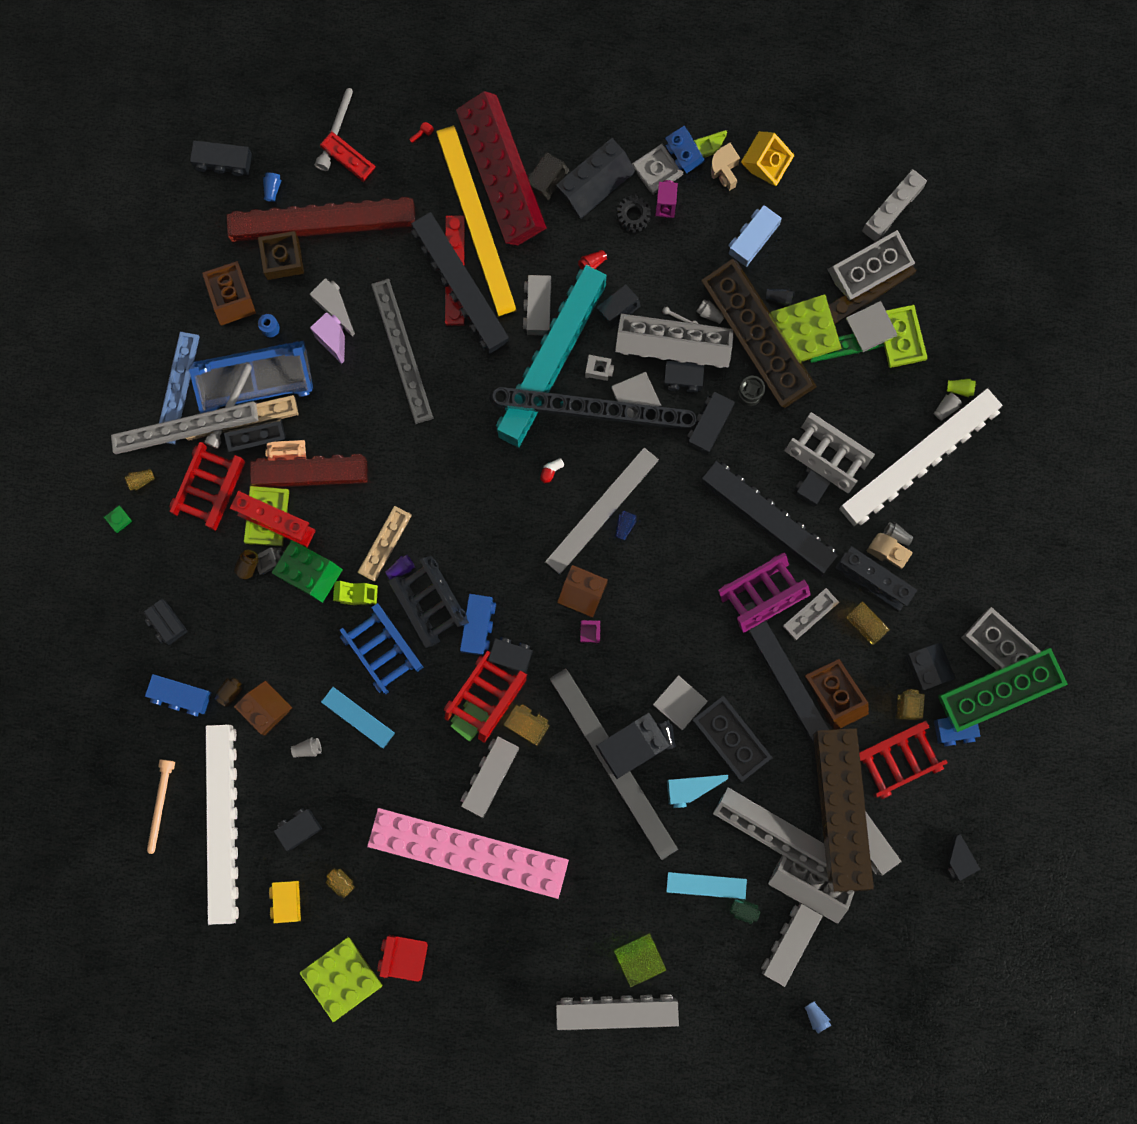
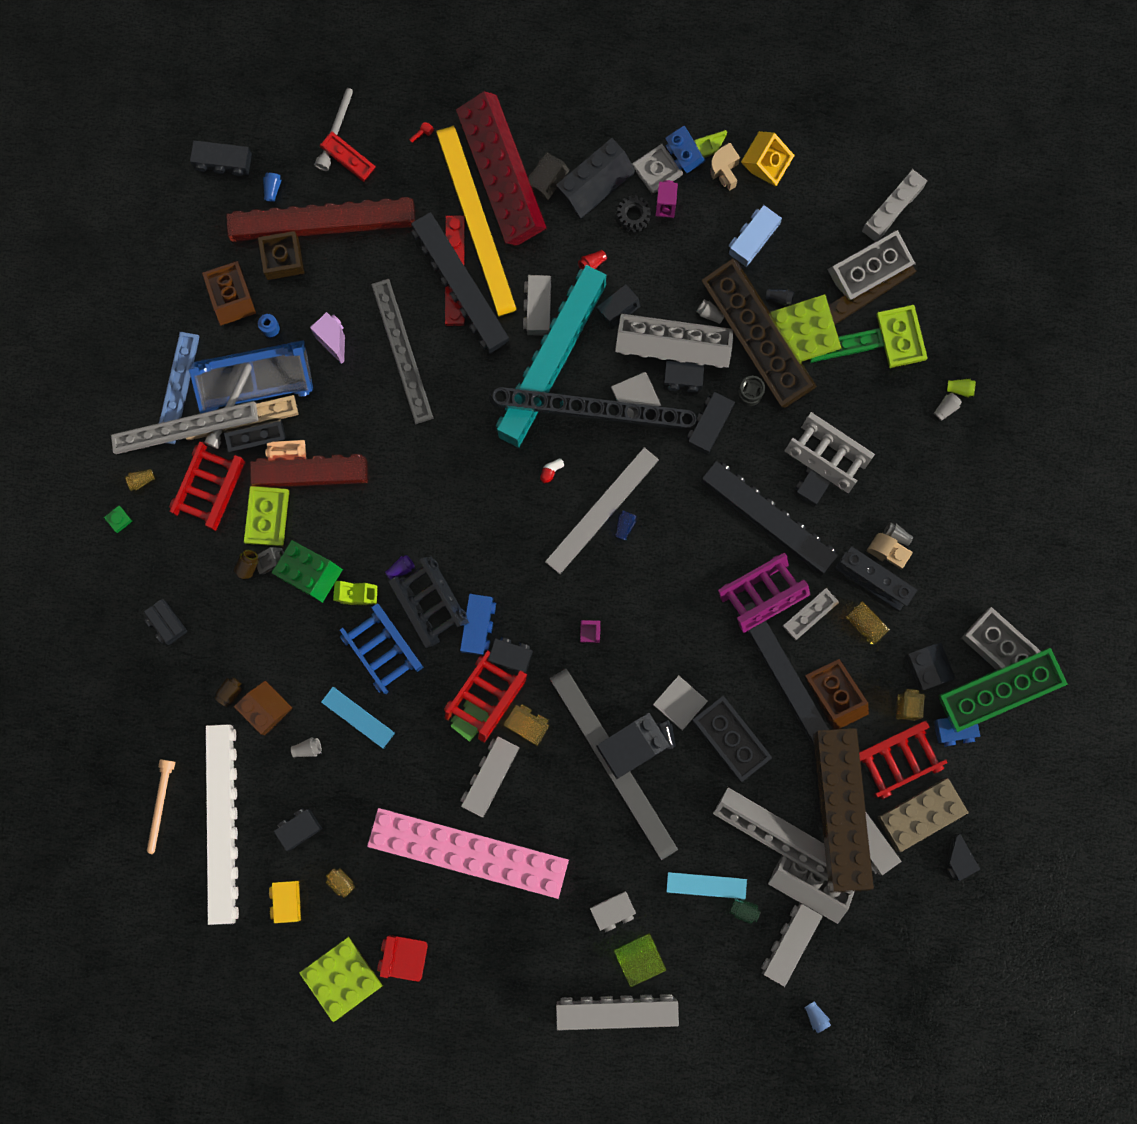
(178, 695): blue brick -> none
(272, 519): red fence -> none
(330, 300): light grey slope -> none
(384, 543): tan tile -> none
(582, 591): reddish brown slope -> none
(595, 362): light grey brick -> none
(613, 911): none -> light grey brick
(665, 310): light grey hinge -> none
(686, 790): medium azure slope -> none
(871, 326): light grey tile -> none
(920, 457): white brick -> none
(922, 815): none -> dark tan brick

